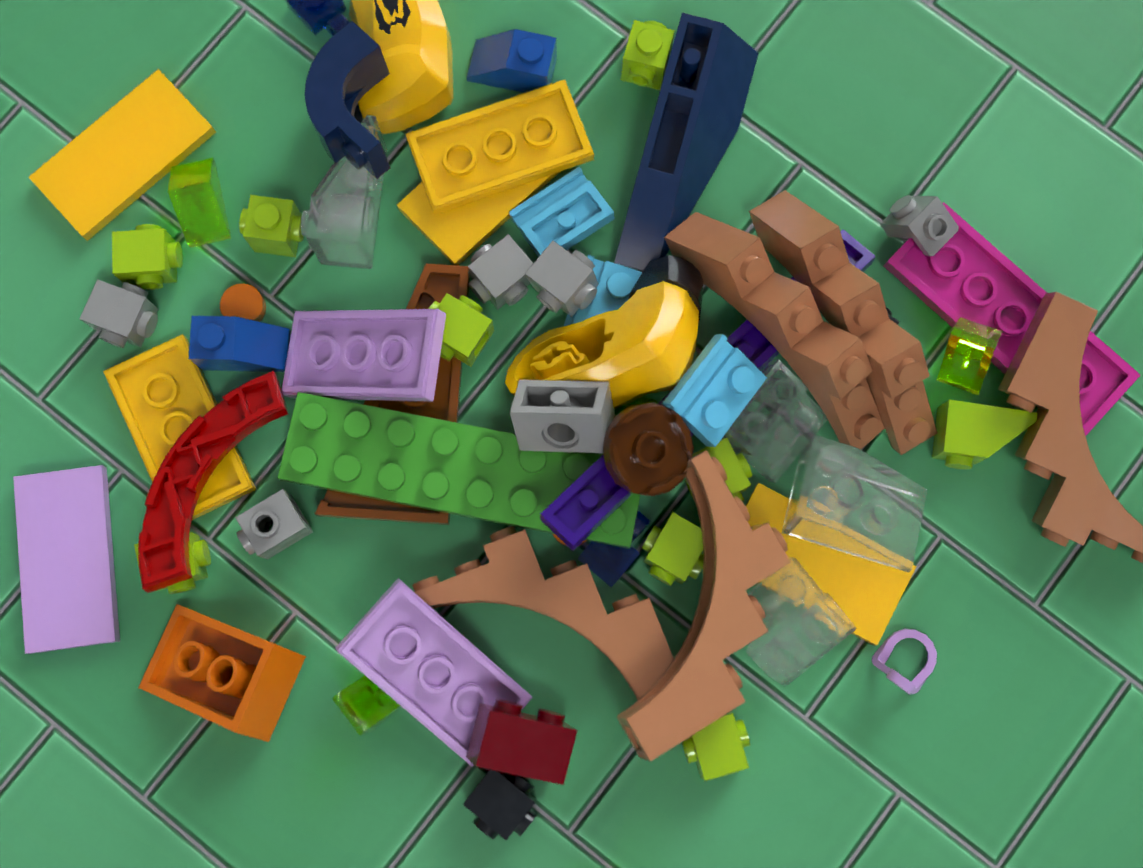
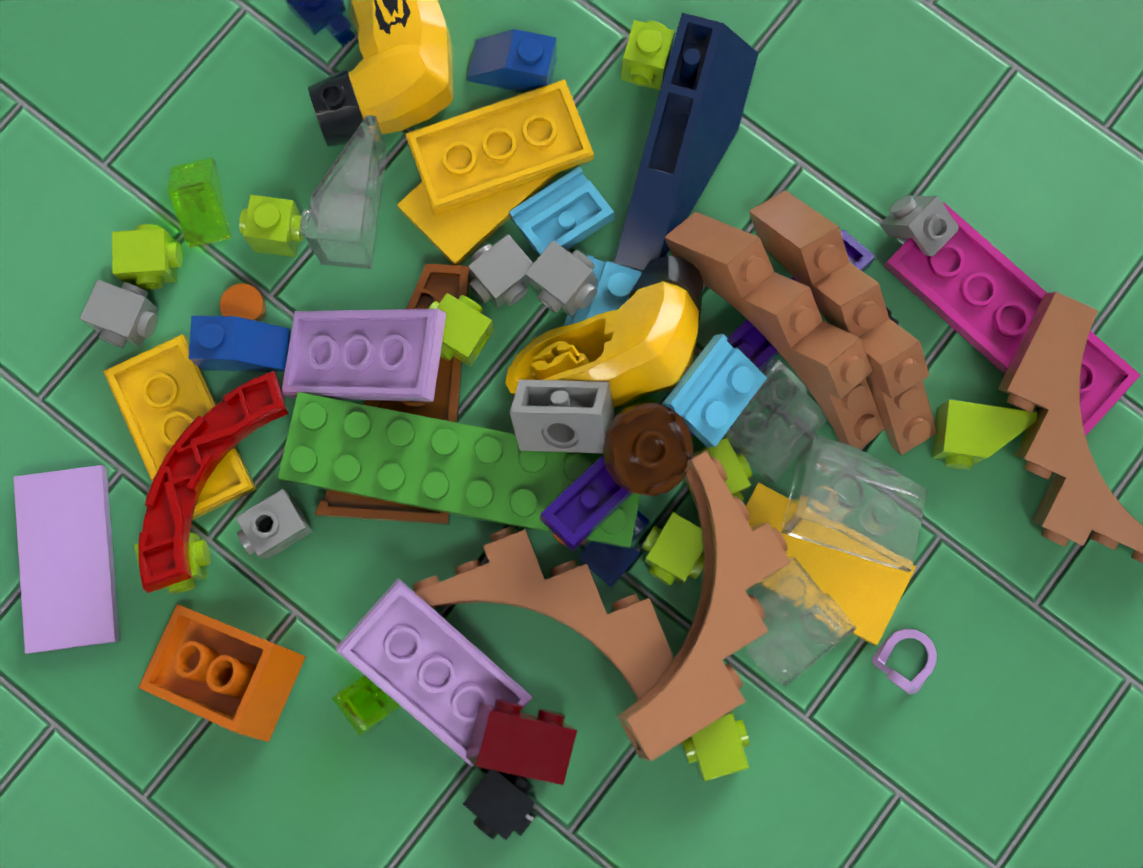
(122, 154): yellow tile -> none
(334, 85): dark blue arch -> none
(968, 355): clear neon green slope -> none

